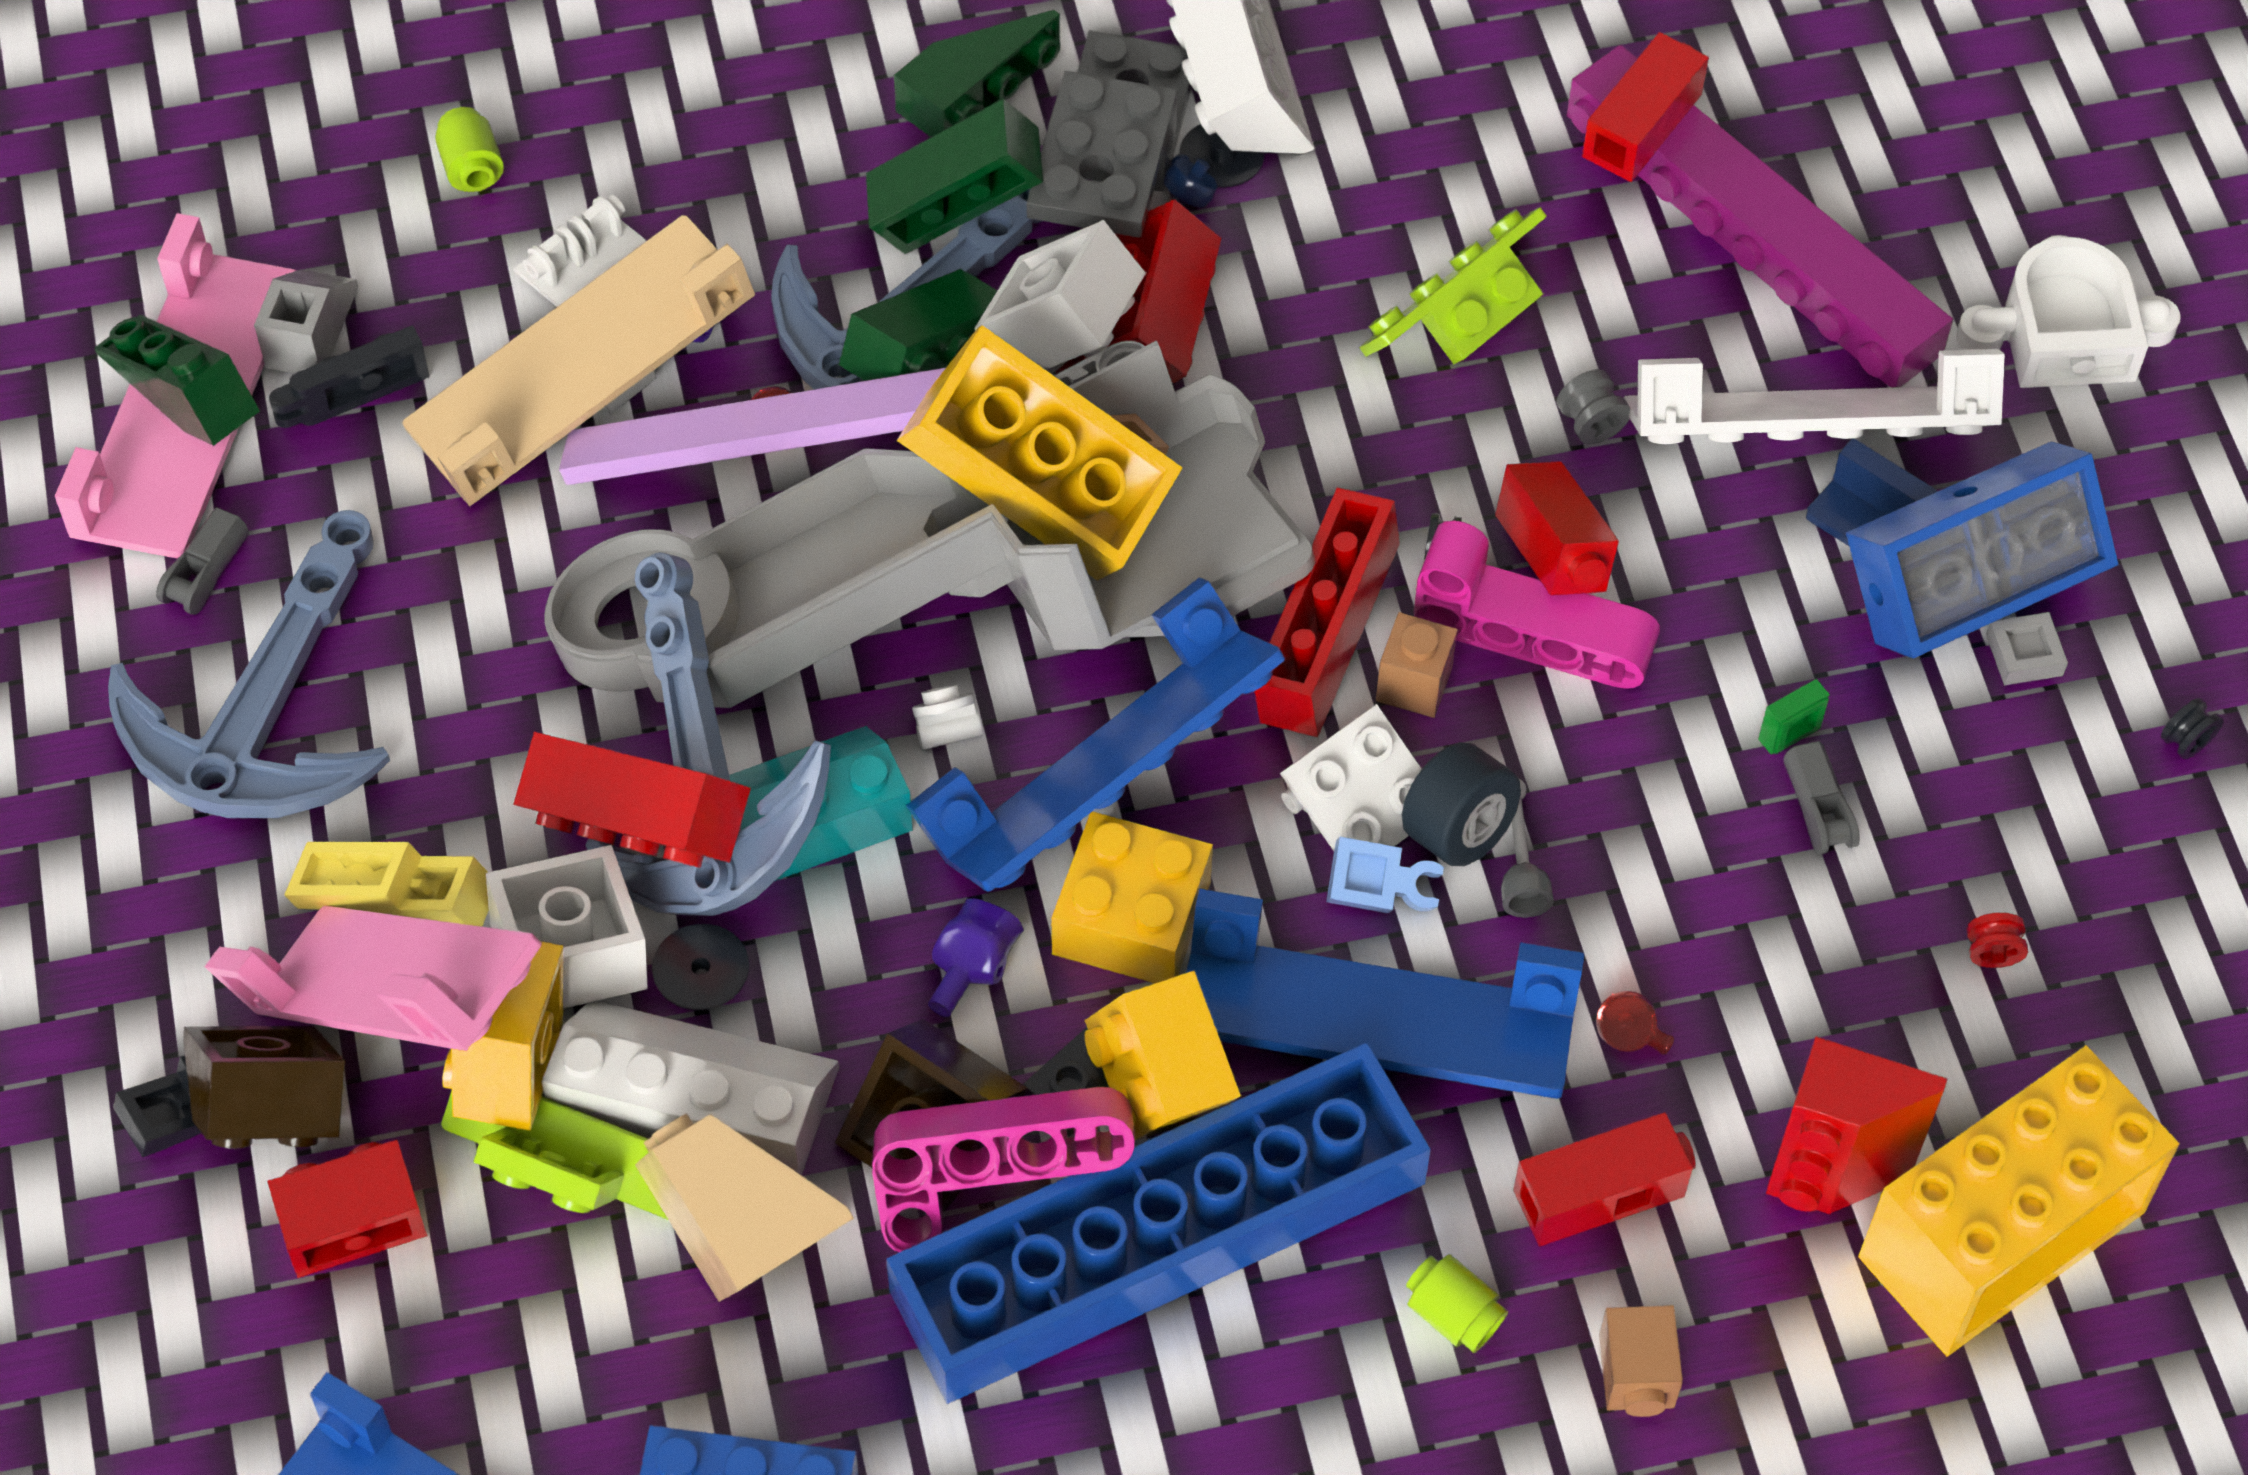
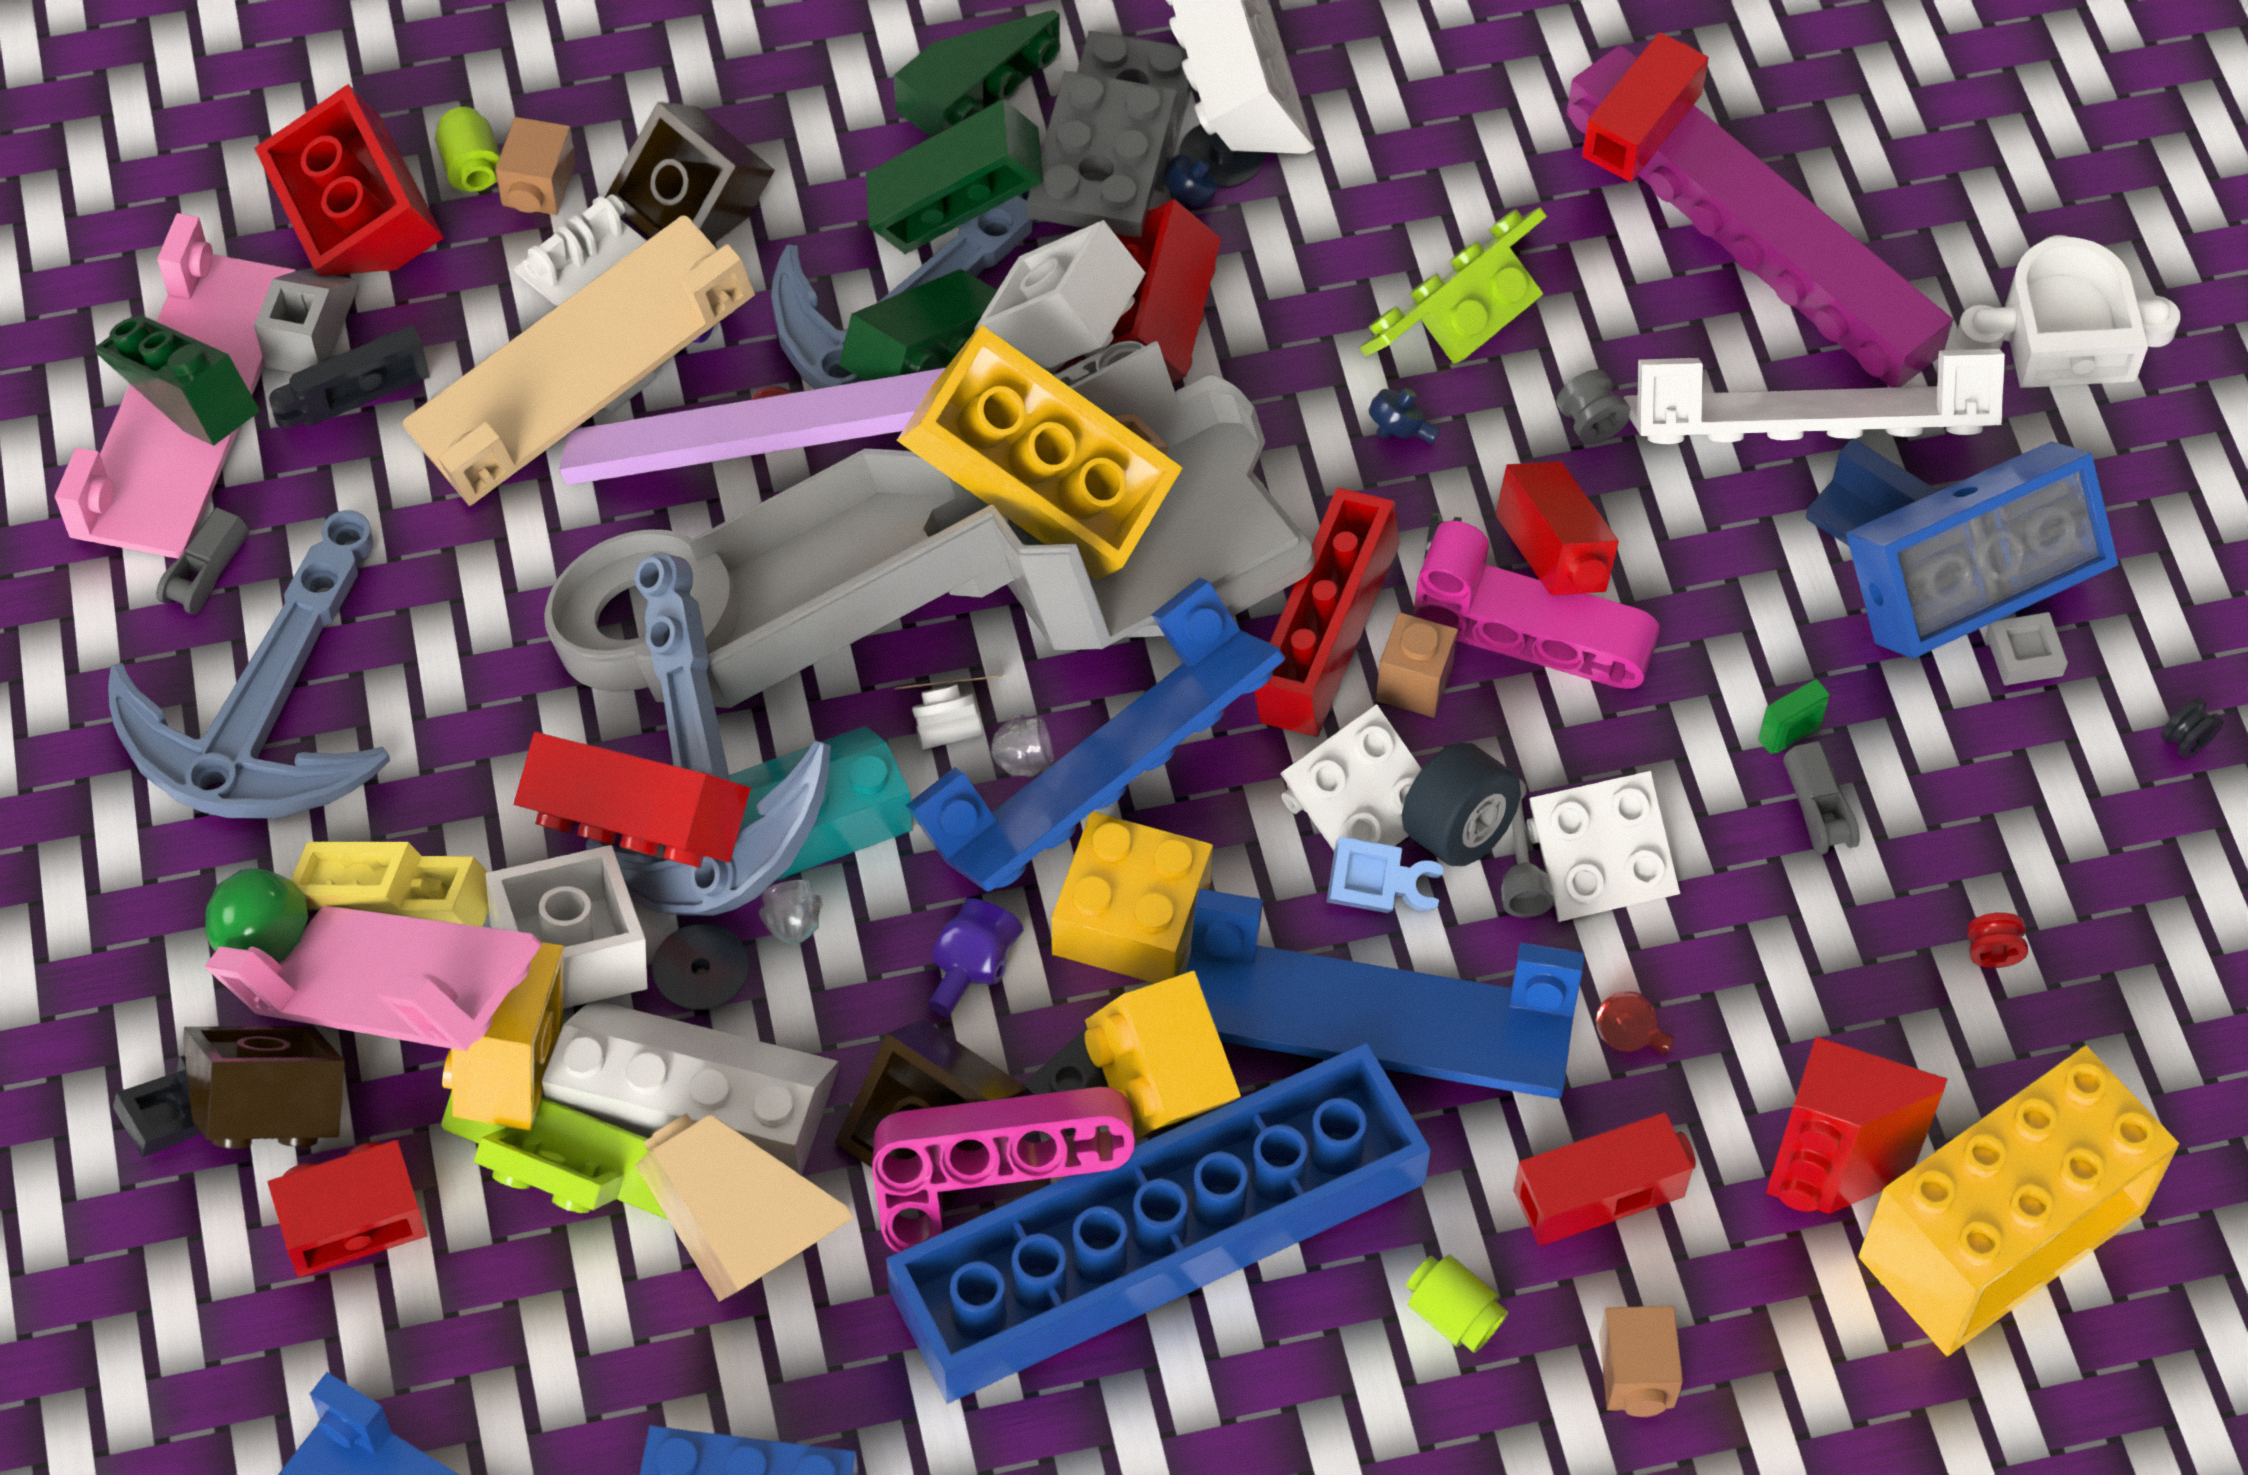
(257, 912): none -> green hair
(348, 188): none -> red slope
(535, 166): none -> medium nougat brick
(689, 169): none -> dark brown slope
(791, 910): none -> clear plate
(965, 680): none -> tan sticker
(1023, 746): none -> clear plate
(1400, 416): none -> dark blue piece
(1603, 846): none -> white hinge

